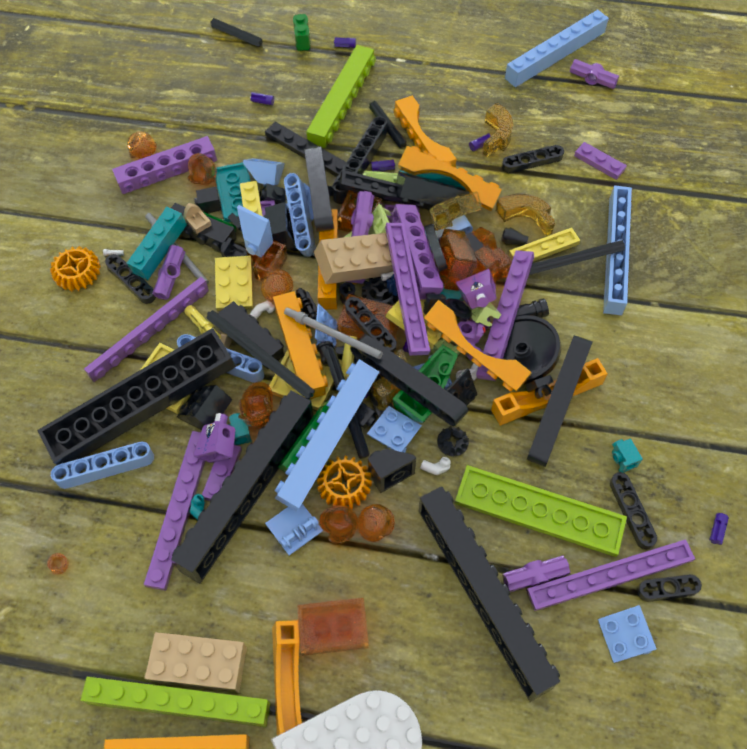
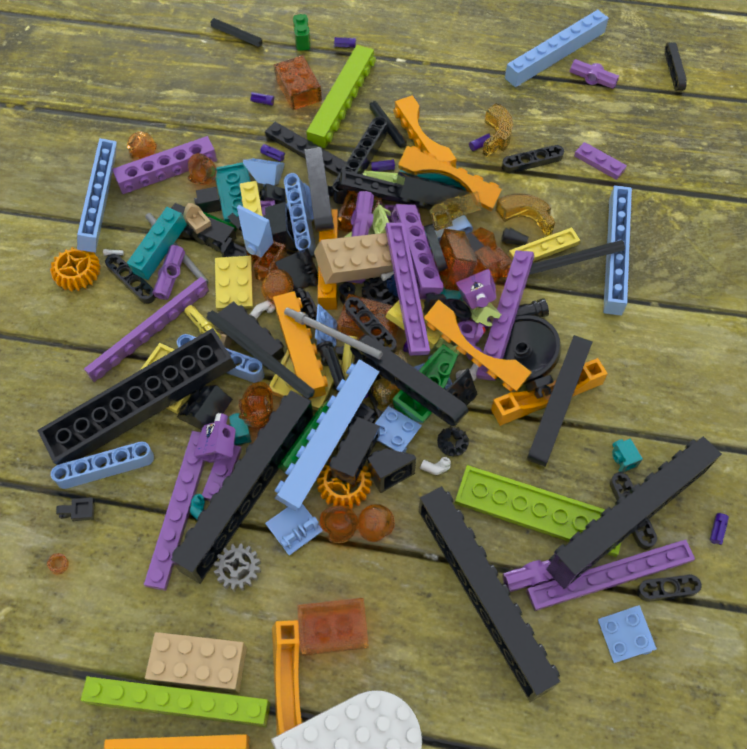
(80, 510): none -> black plate
(96, 196): none -> light blue brick
(245, 569): none -> light grey gear
(272, 152): none -> dark purple piece
(297, 82): none -> clear orange brick
(300, 268): none -> black hinge
(354, 450): none -> black brick
(631, 511): none -> black brick
(675, 66): none -> black beam

